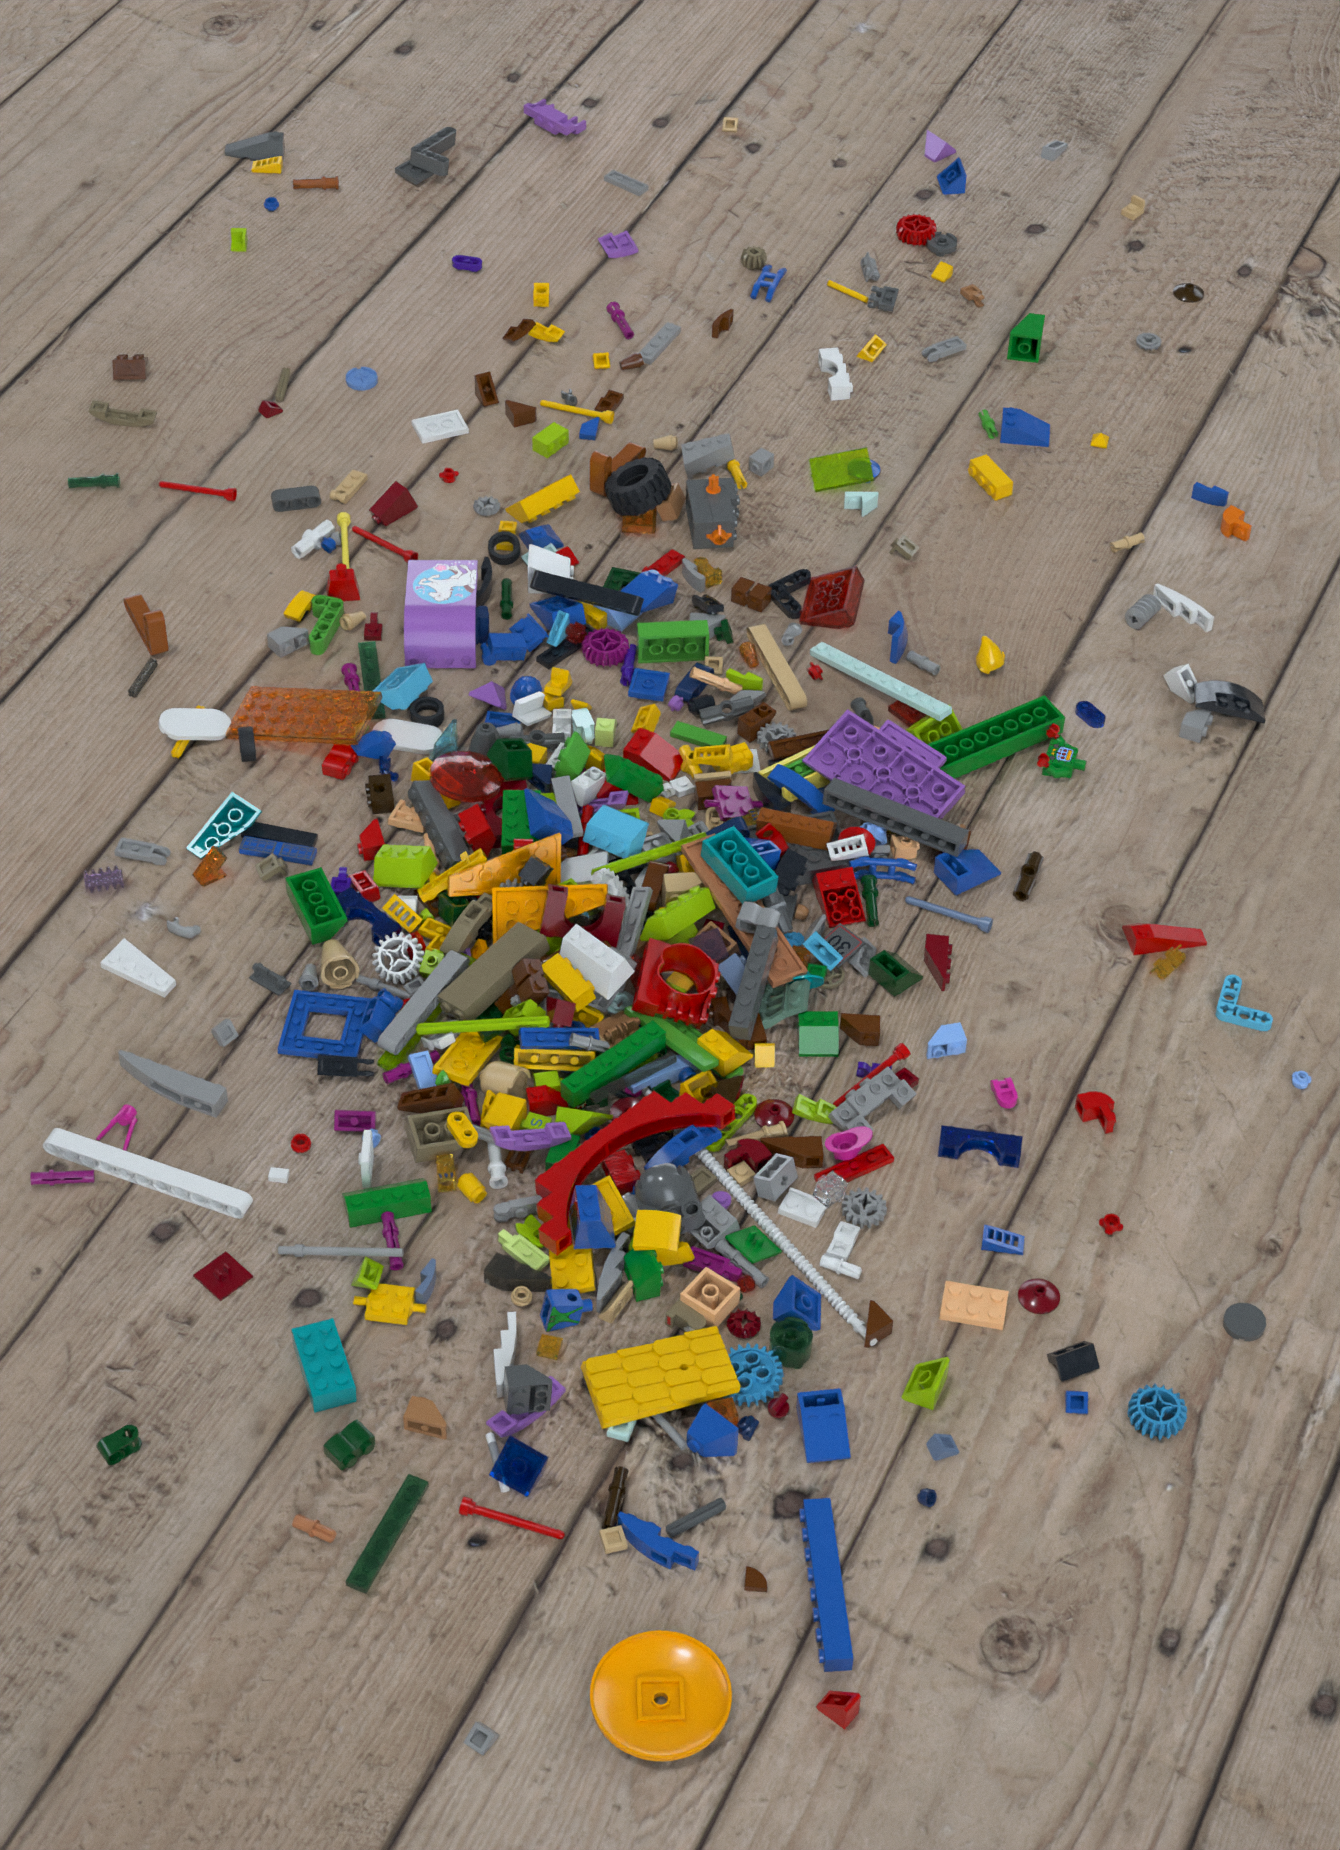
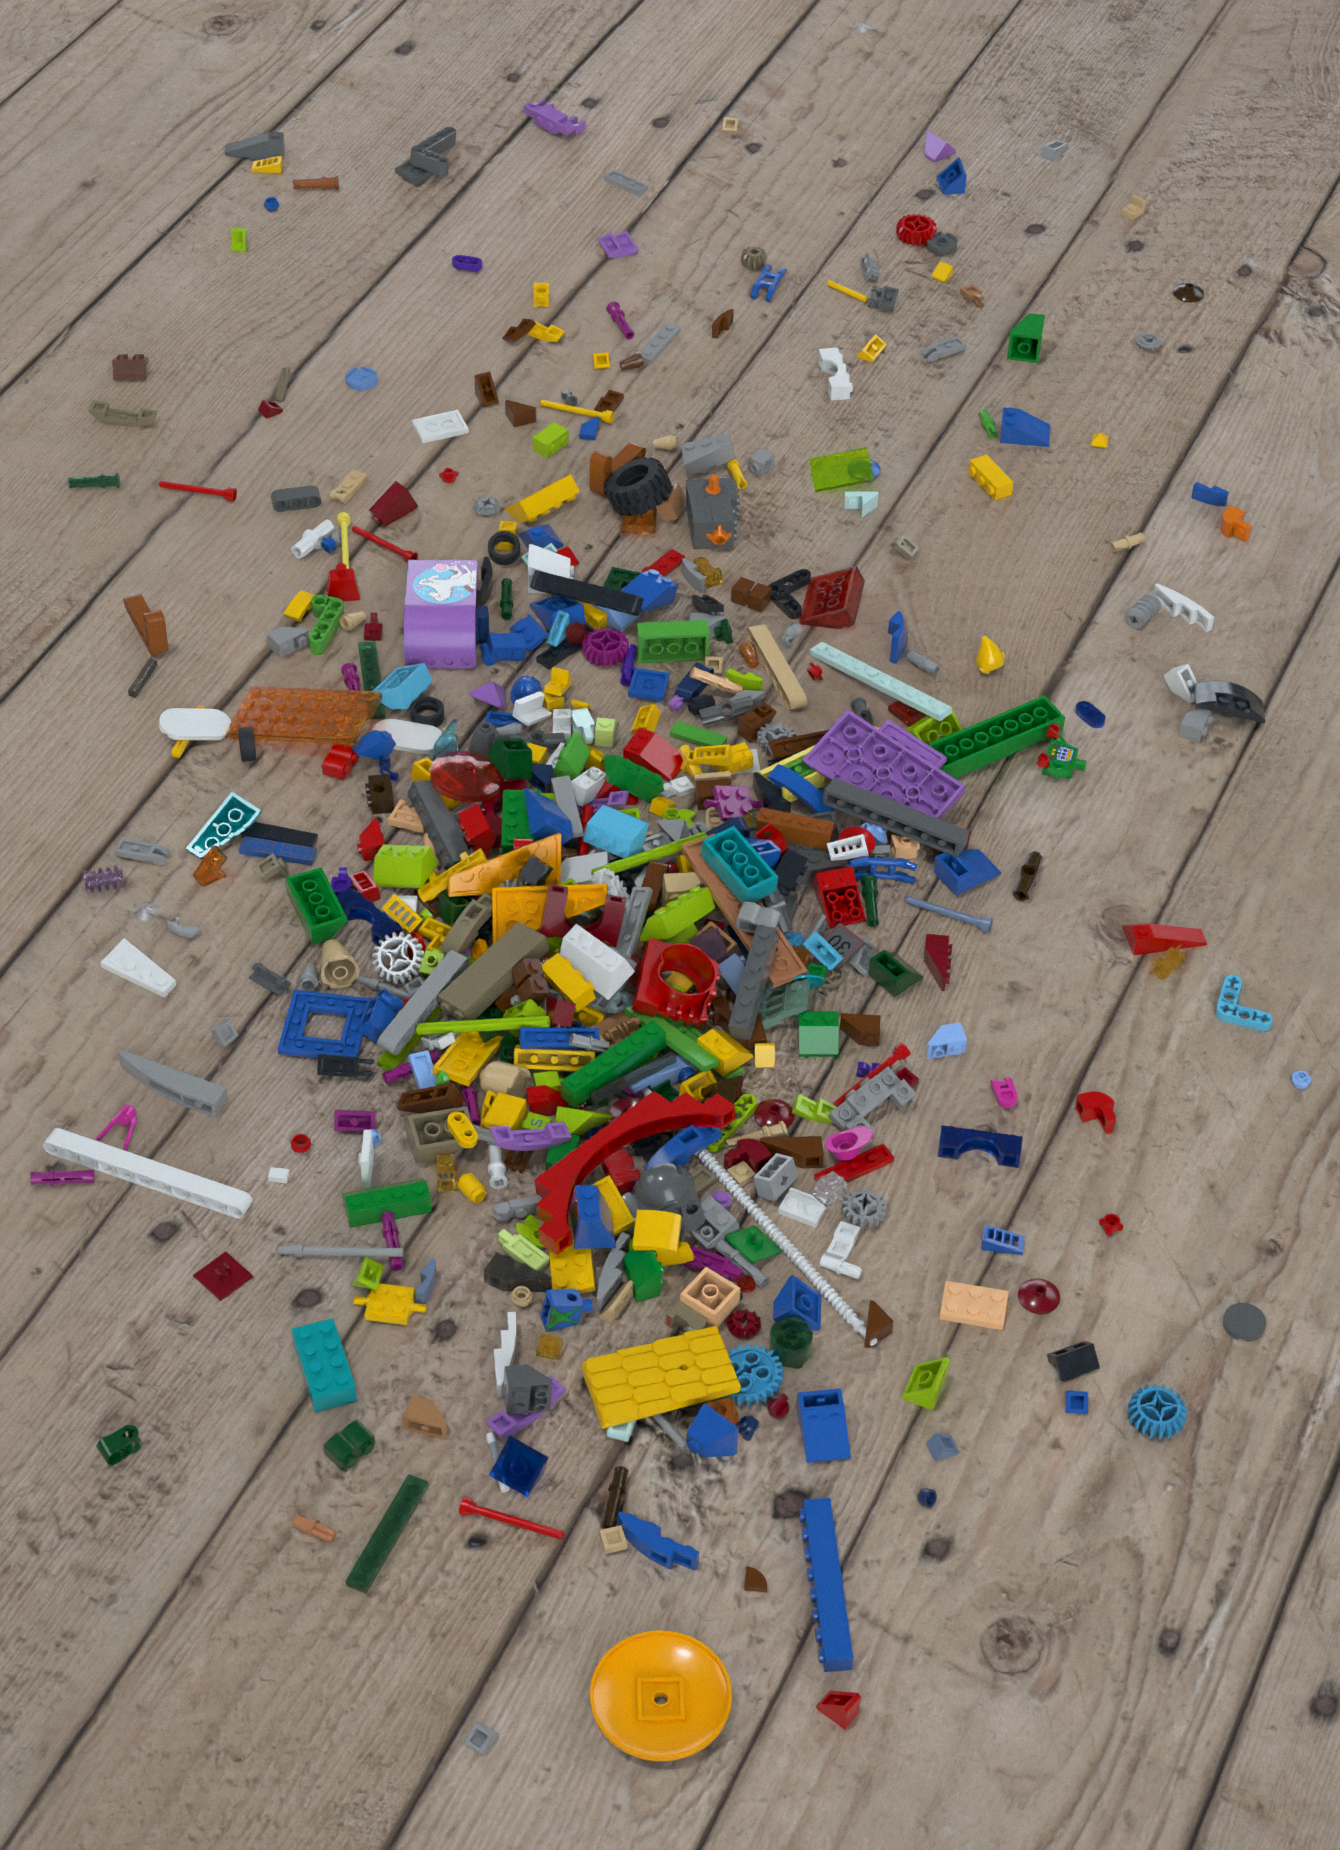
(695, 1517): dark grey axle -> none
(801, 912): medium nougat hinge -> none

